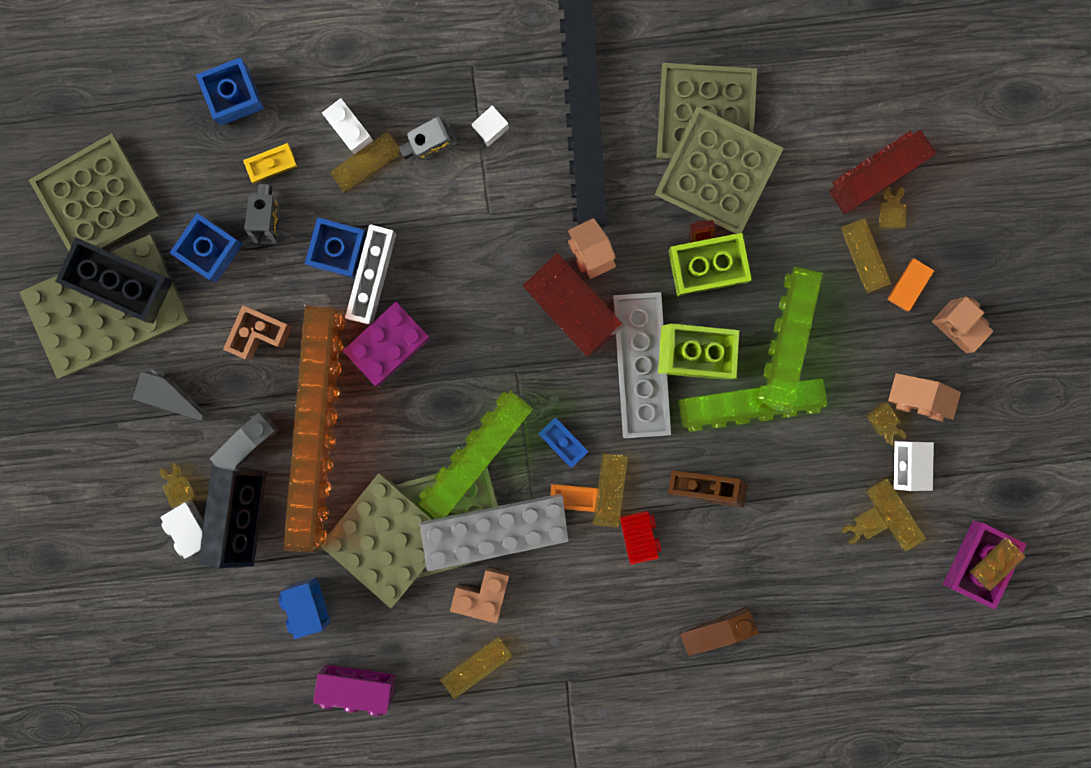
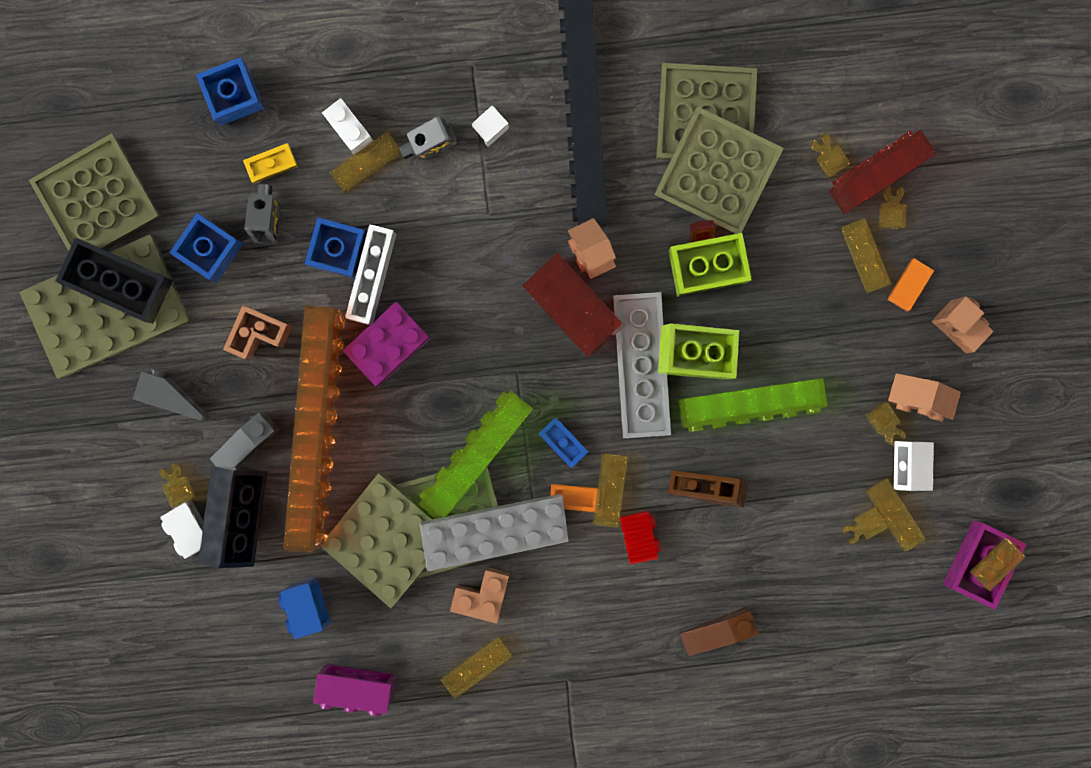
(791, 340): clear neon green brick -> none
(831, 159): none -> clear yellow plate

